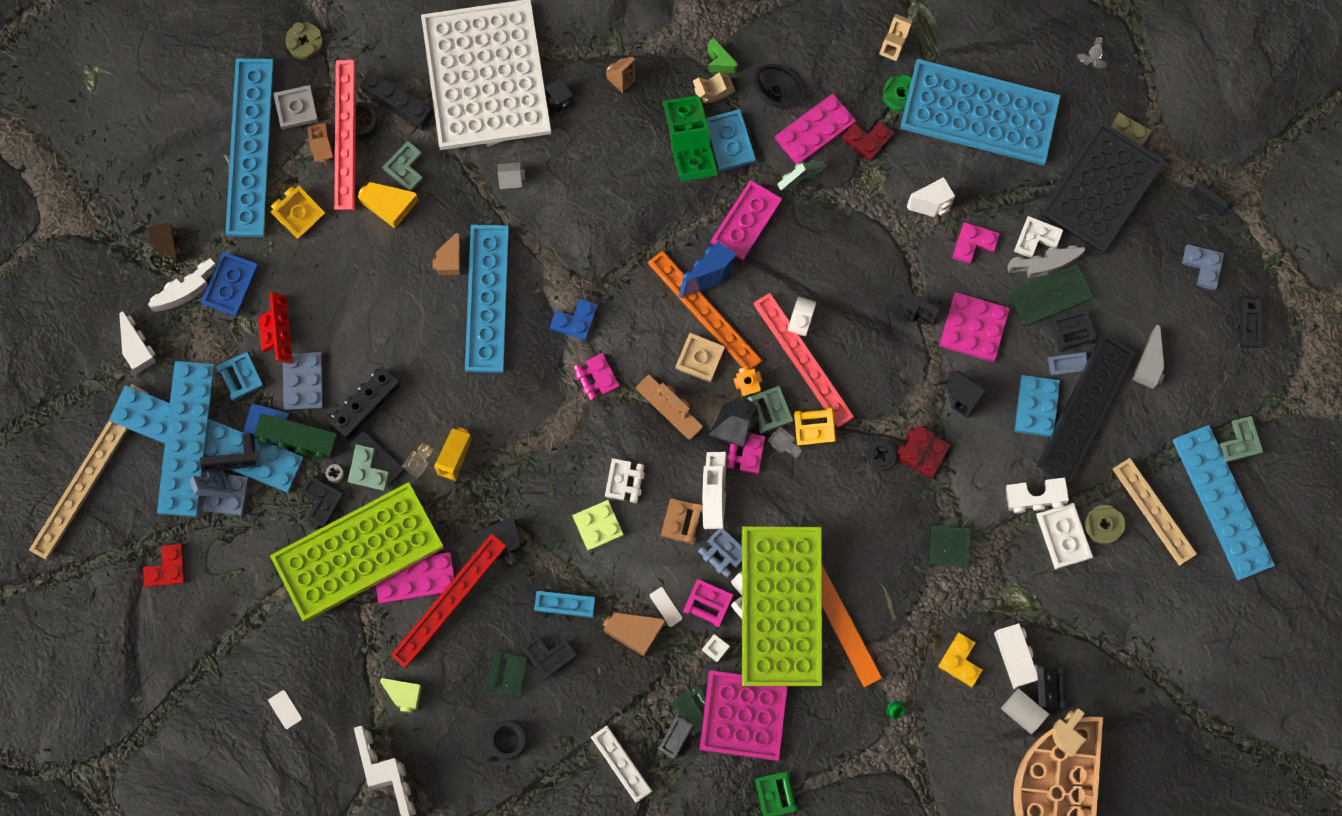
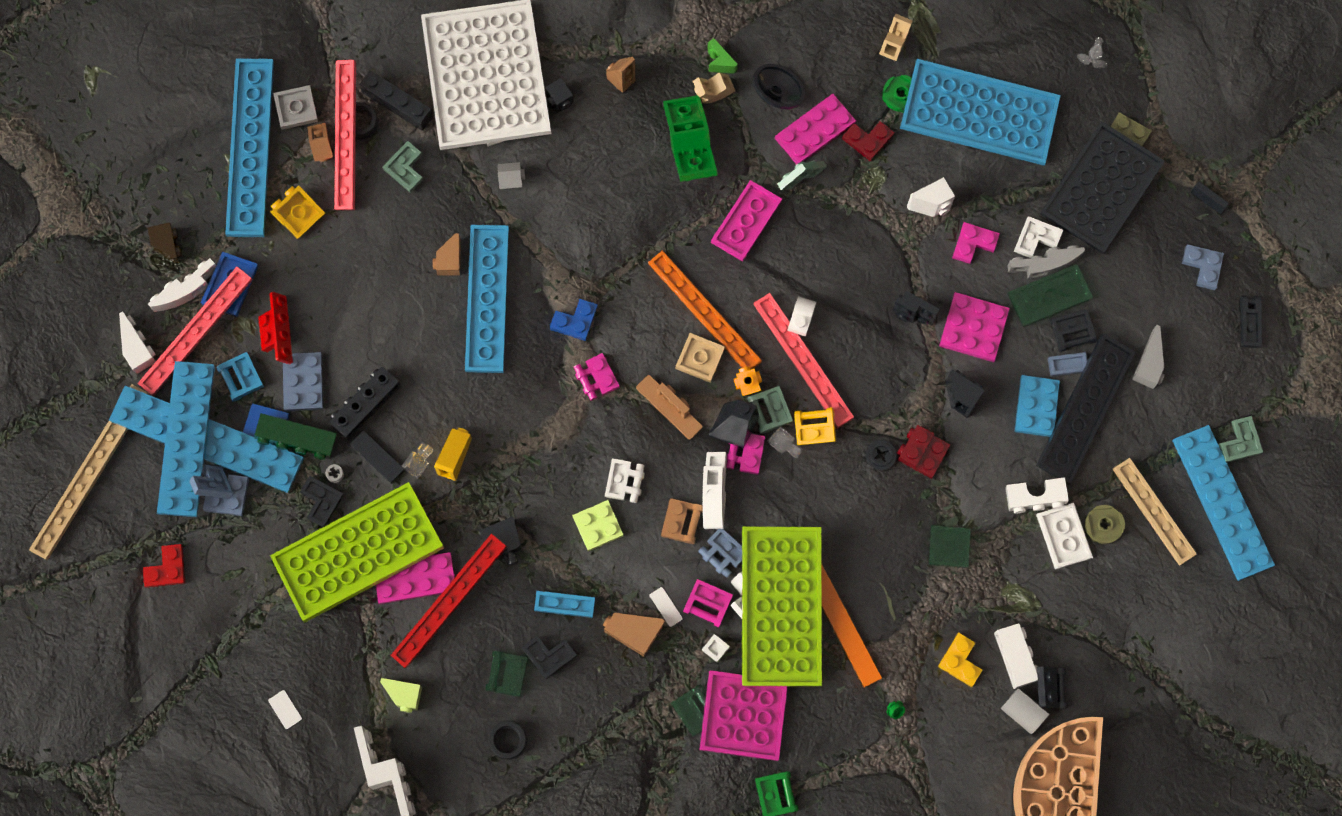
(195, 331): none -> coral plate
(234, 461): black piece -> none
(300, 31): olive plate -> none
(362, 471): sand green plate -> none
(387, 202): yellow slope -> none
(621, 764): white tile -> none
(676, 737): tile -> none
(709, 270): blue slope -> none
(730, 140): dark azure plate -> none
(1064, 735): tan brick -> none

